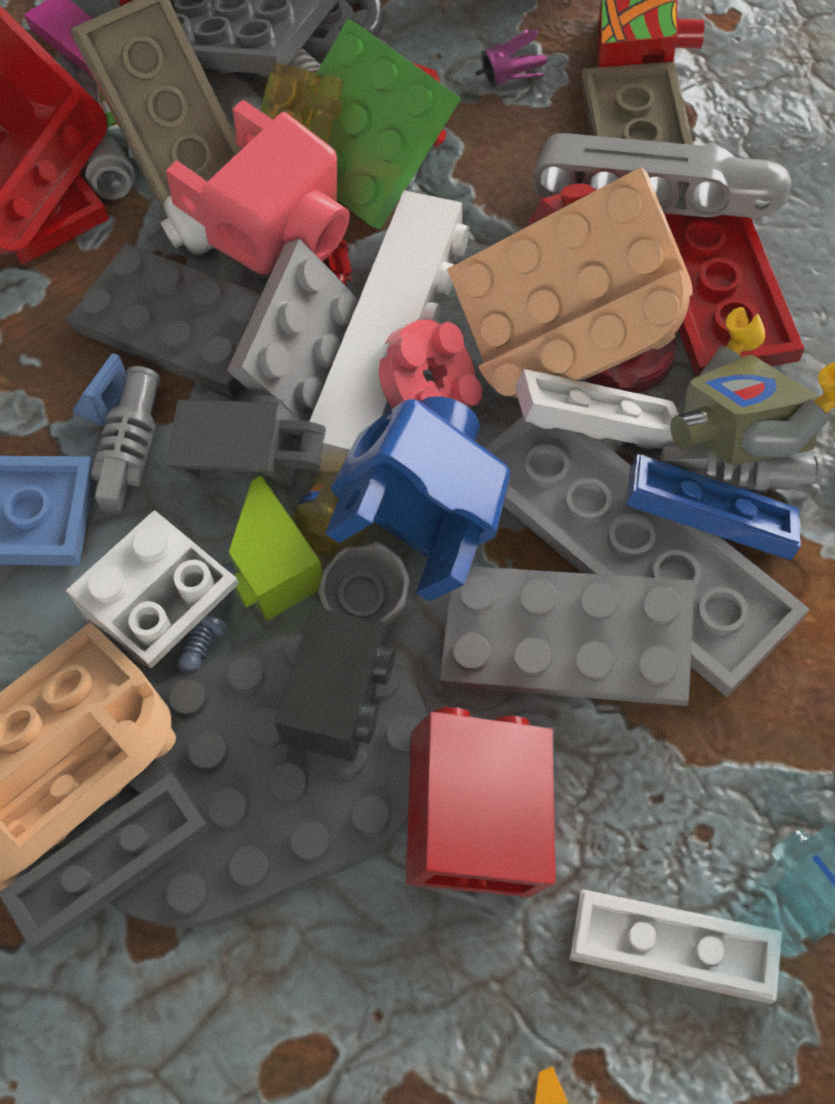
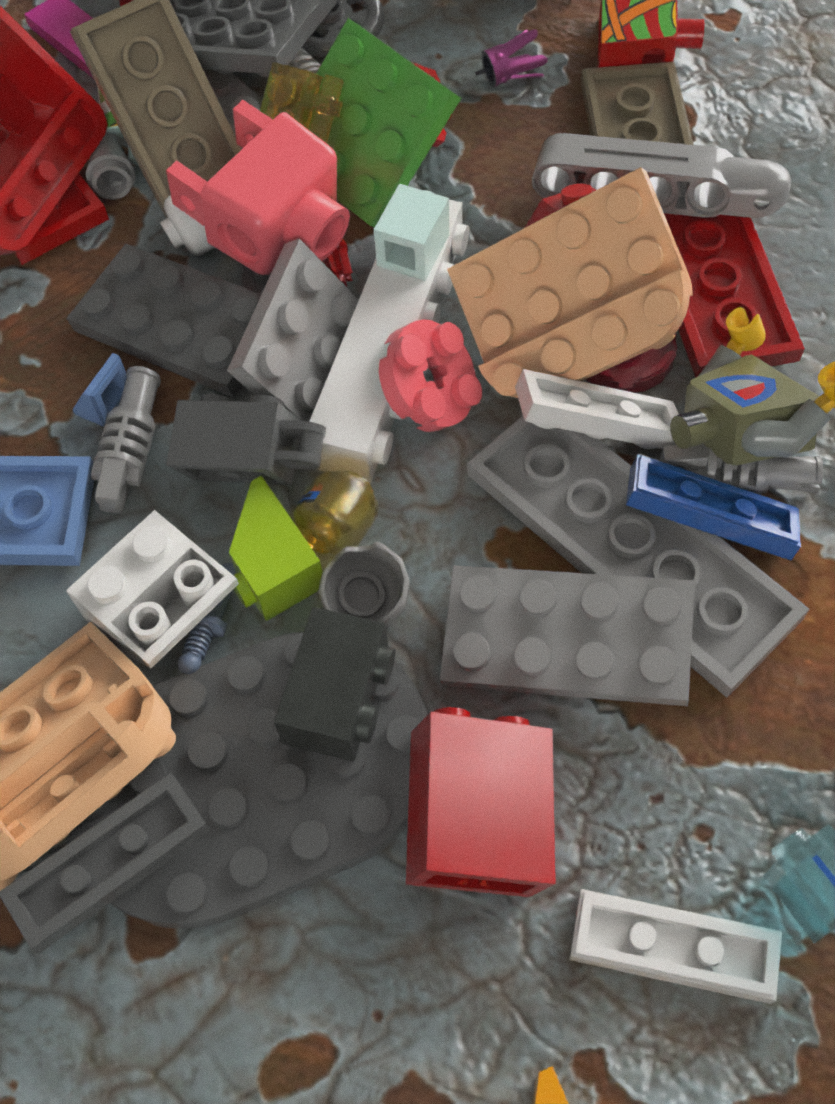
(412, 231): none -> light aqua brick
(424, 484): blue piece -> none

